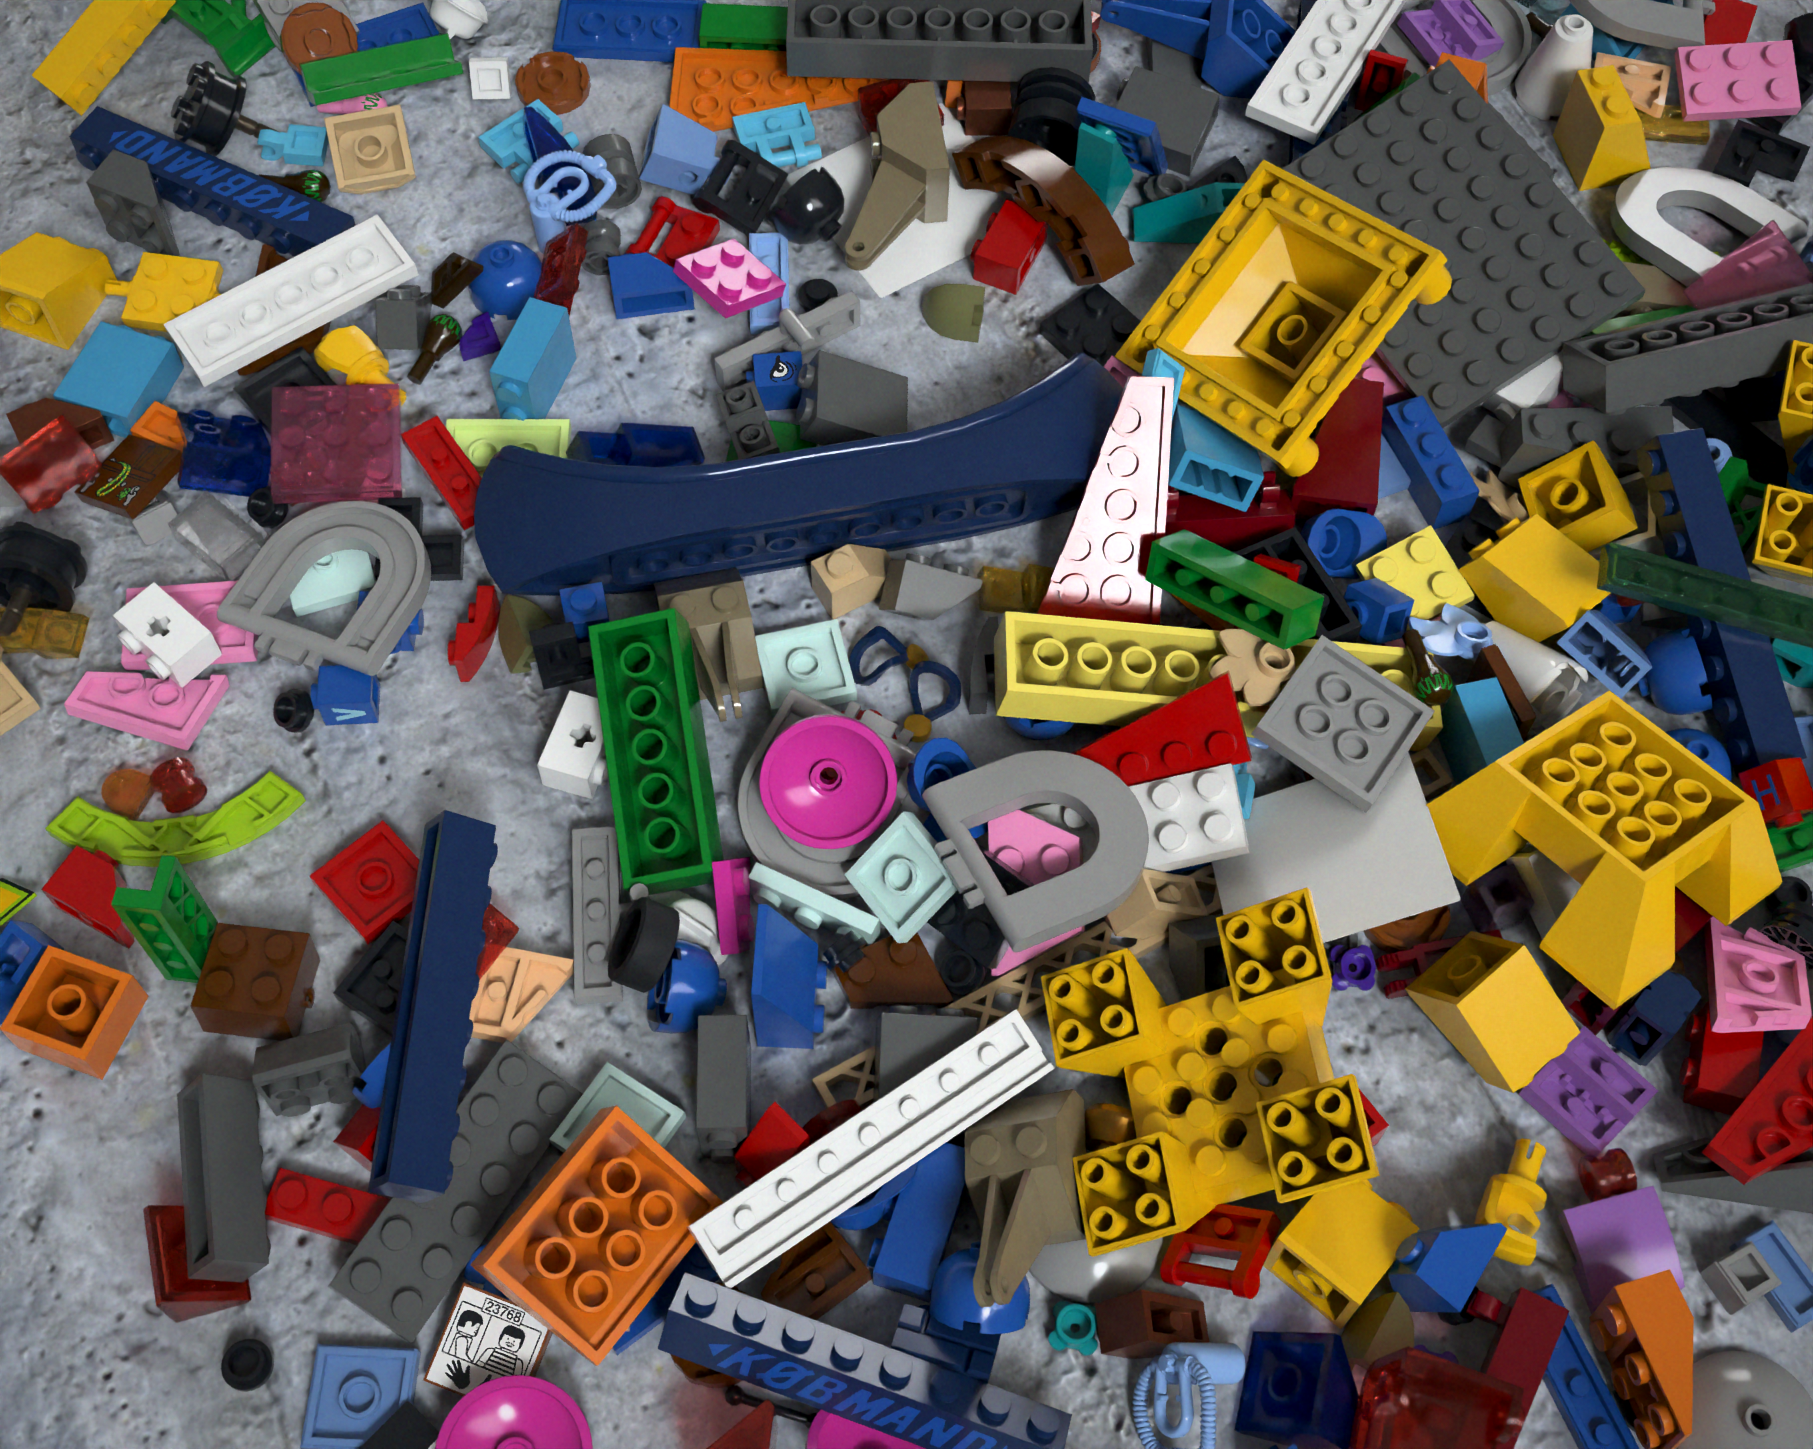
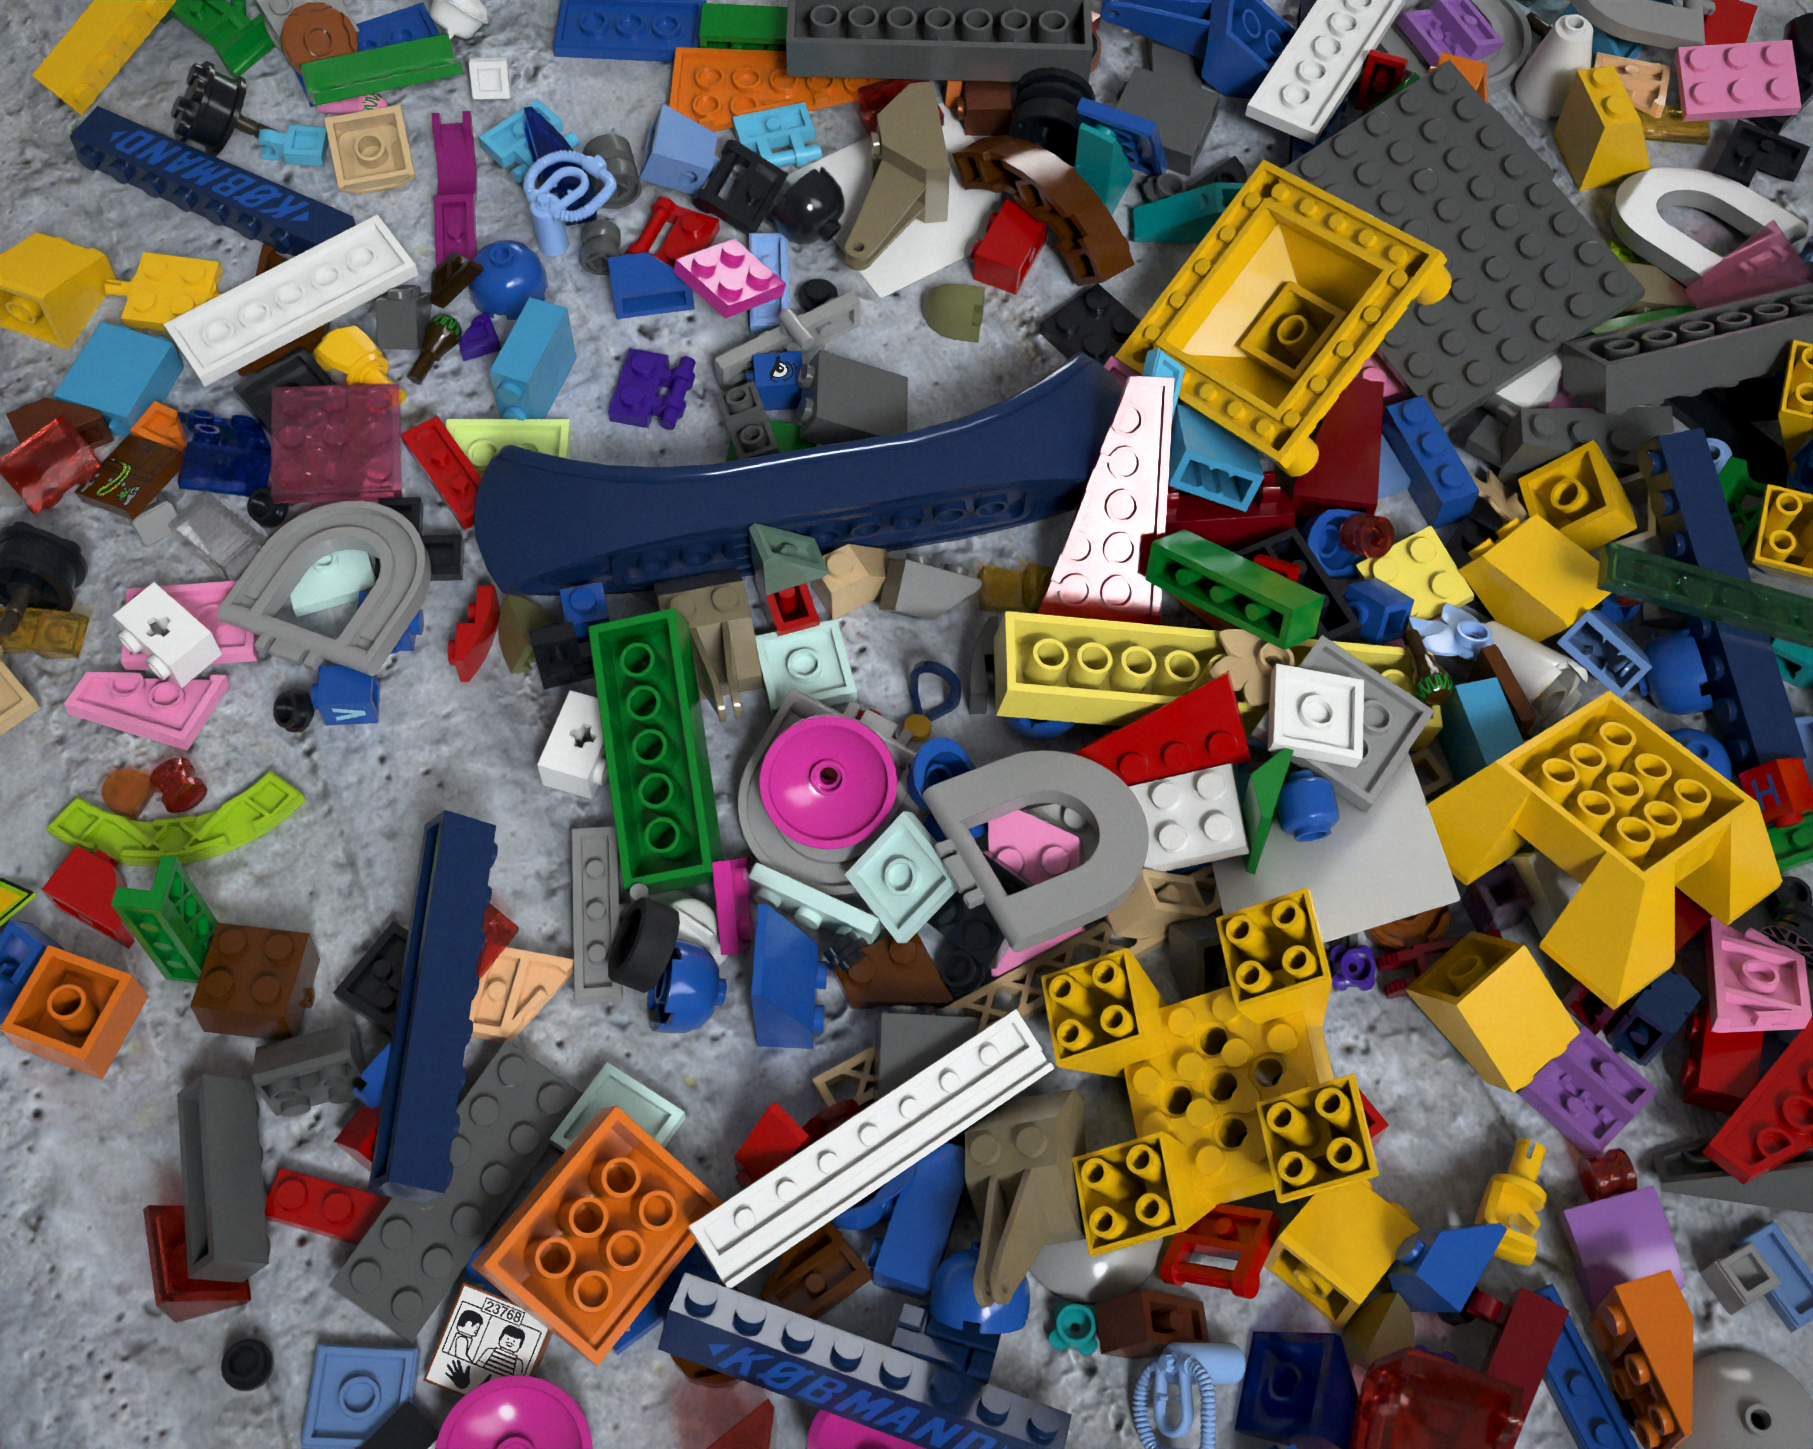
(132, 204): dark grey slope -> none
(308, 182): dark brown piece -> none
(370, 881): red plate -> none
(456, 188): none -> magenta piece
(555, 81): dark orange tile -> none
(562, 267): clear red bracket -> none
(639, 446): clear blue slope -> none
(640, 386): none -> dark purple plate
(723, 1086): dark grey brick -> none
(735, 1395): black hinge -> none
(784, 558): none -> sand green slope
(788, 609): none -> red slope
(910, 655): dark blue piece -> none
(1108, 1126): pearl gold cone -> none
(1261, 803): none -> green slope
(1307, 806): none -> blue head
(1316, 715): none -> white tile
(1359, 527): none -> clear red wheel

